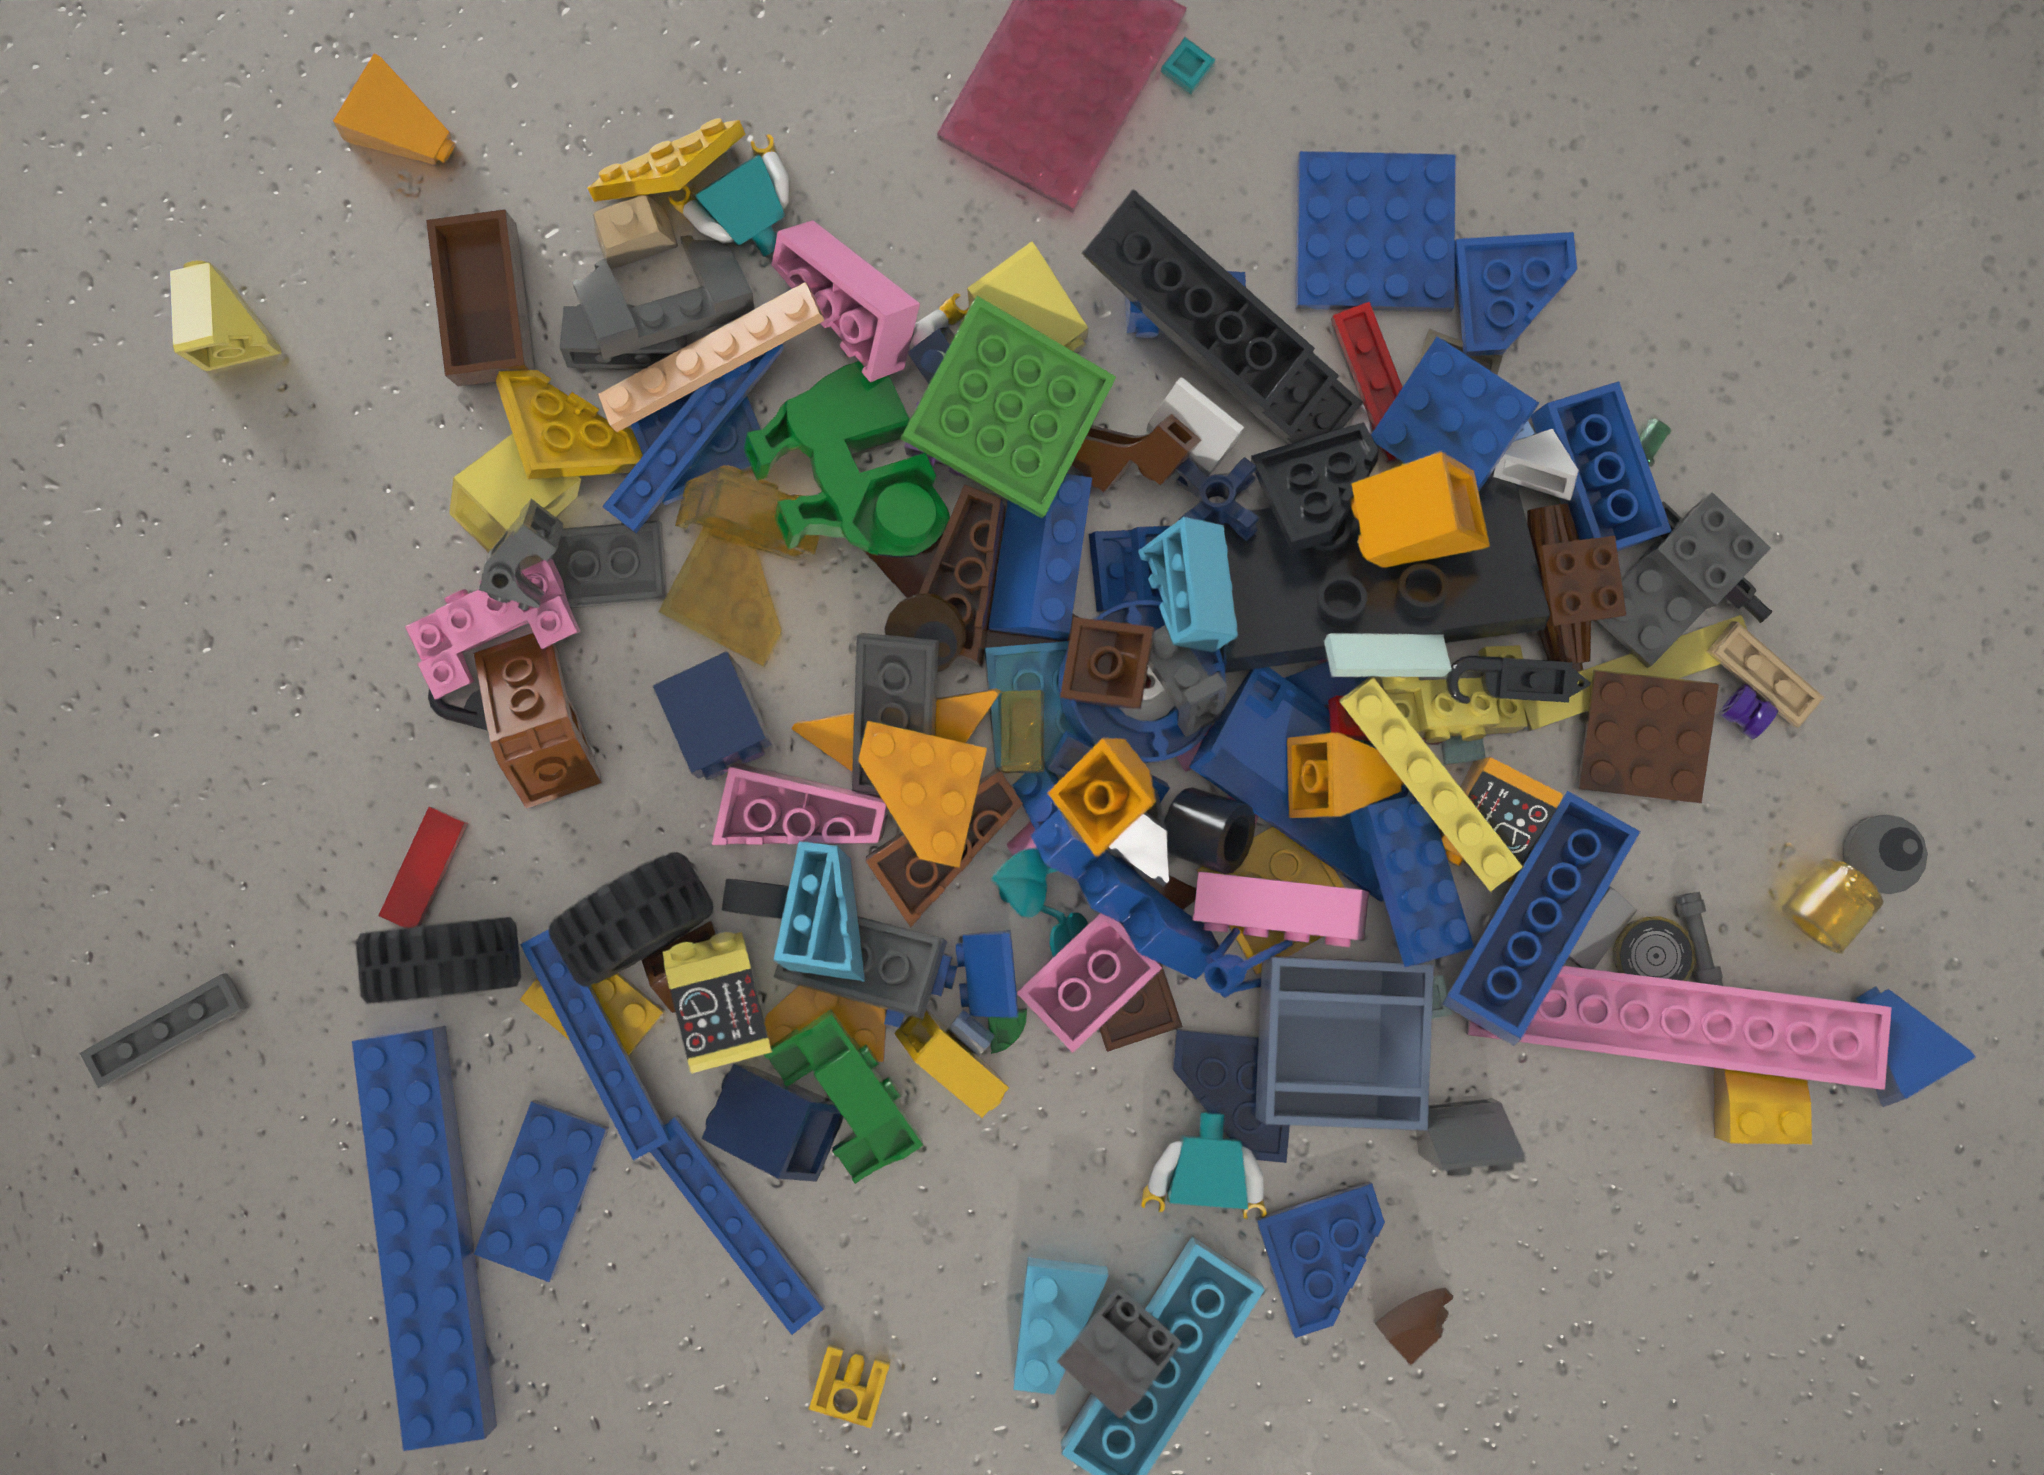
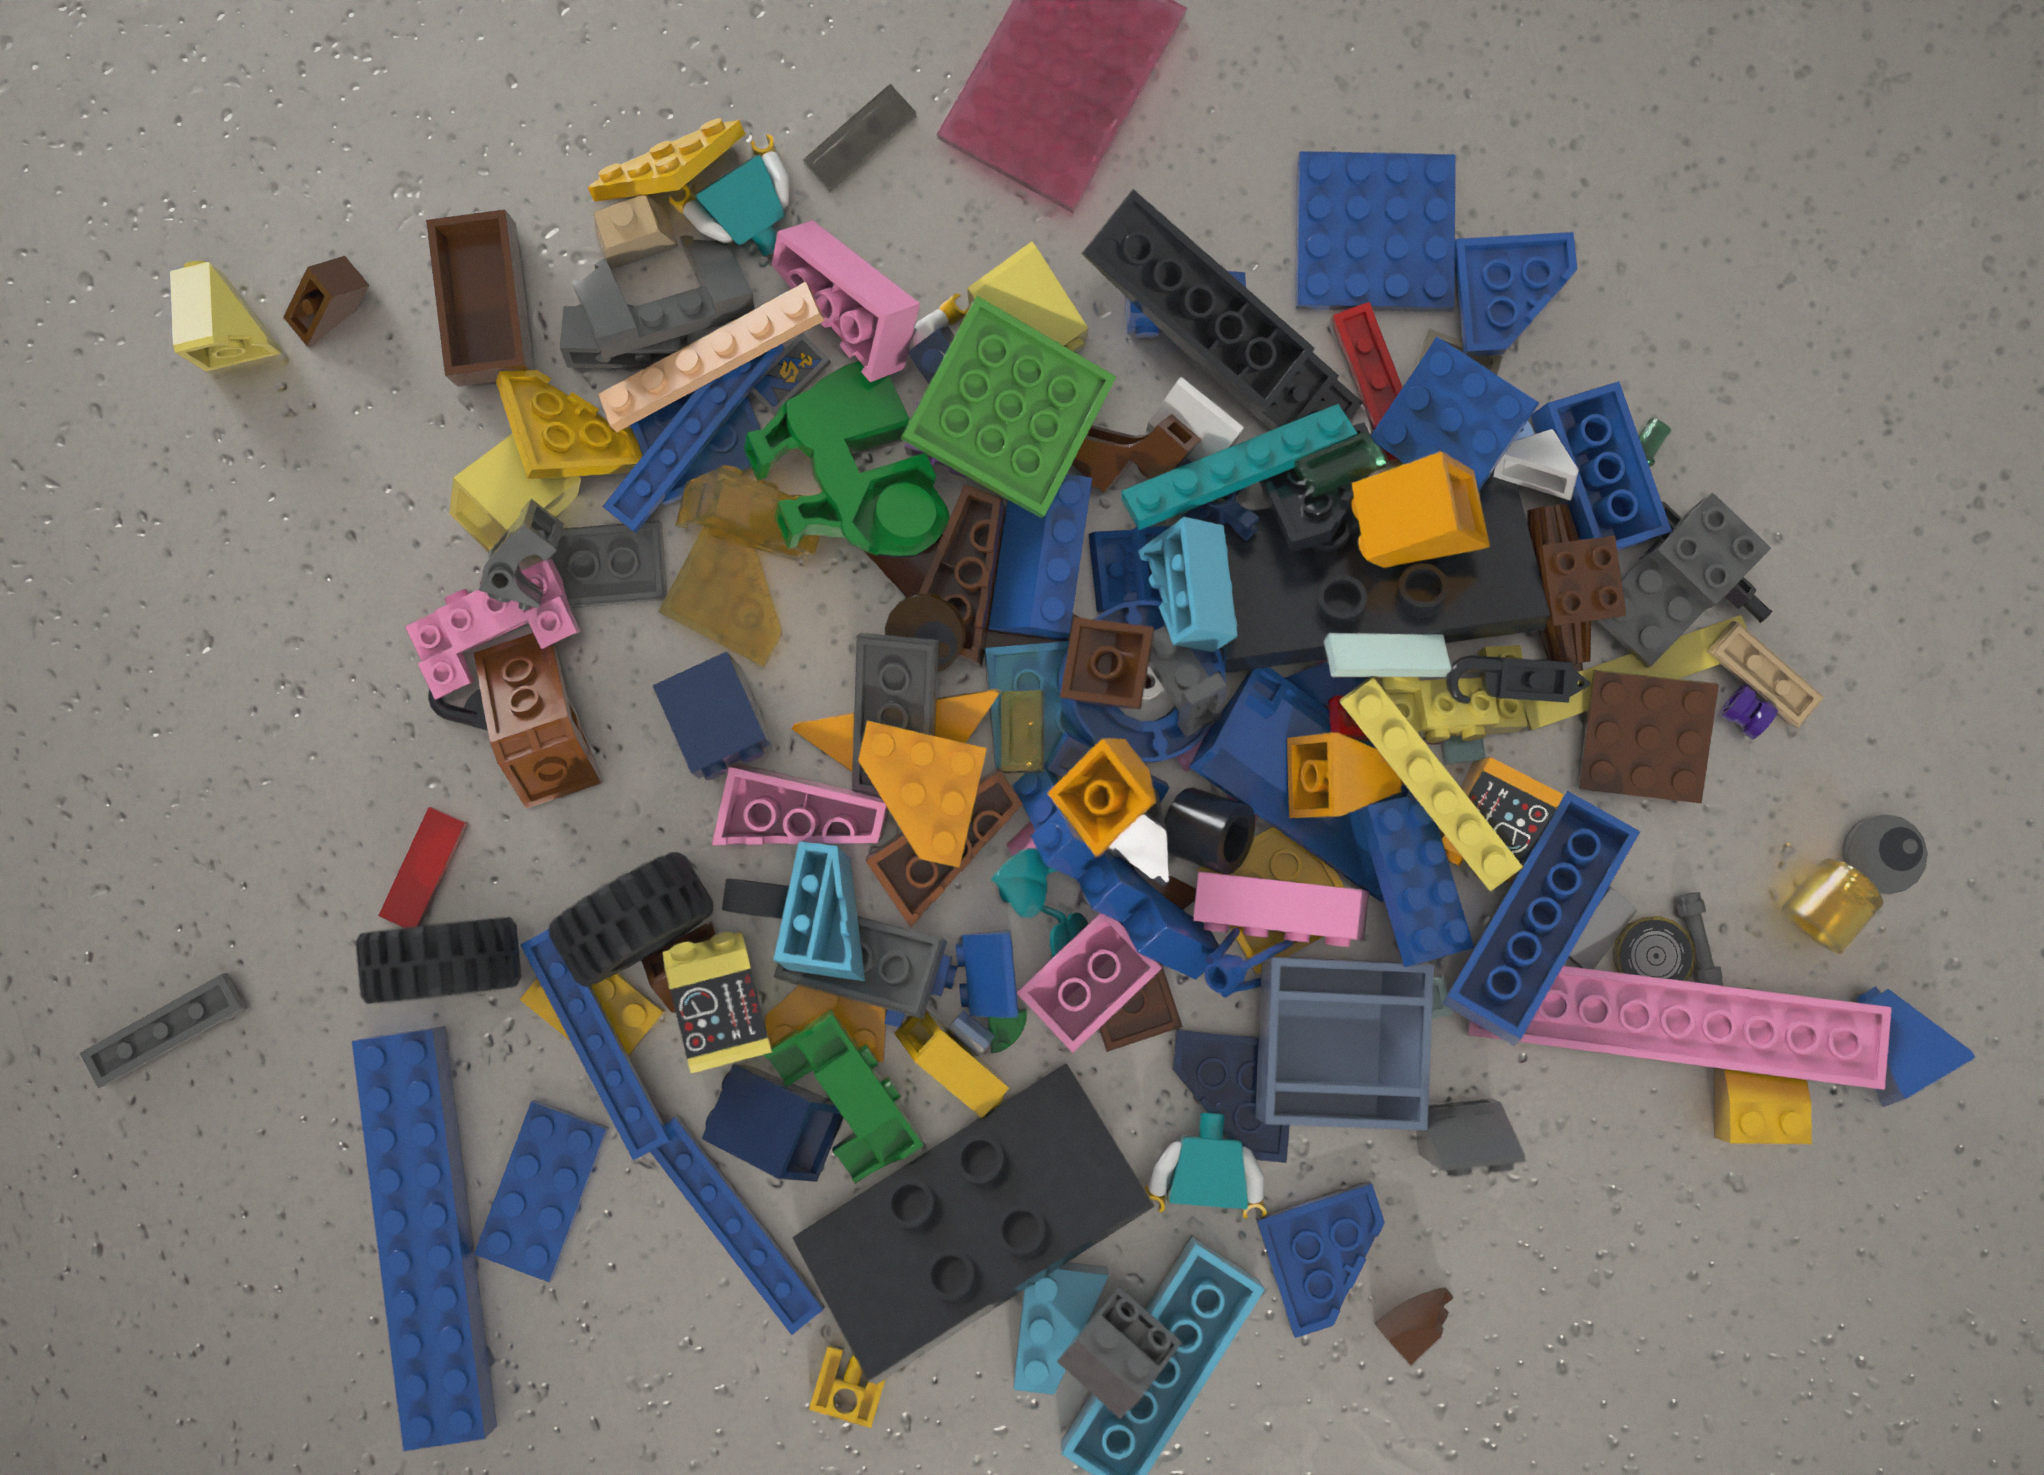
(325, 298): none -> reddish brown slope
(391, 118): light orange slope -> none
(790, 373): none -> tile
(859, 137): none -> clear smoke tile
(971, 1223): none -> black plate
(1188, 65): teal tile -> none
(1234, 467): none -> teal plate
(1339, 464): none -> clear green tile

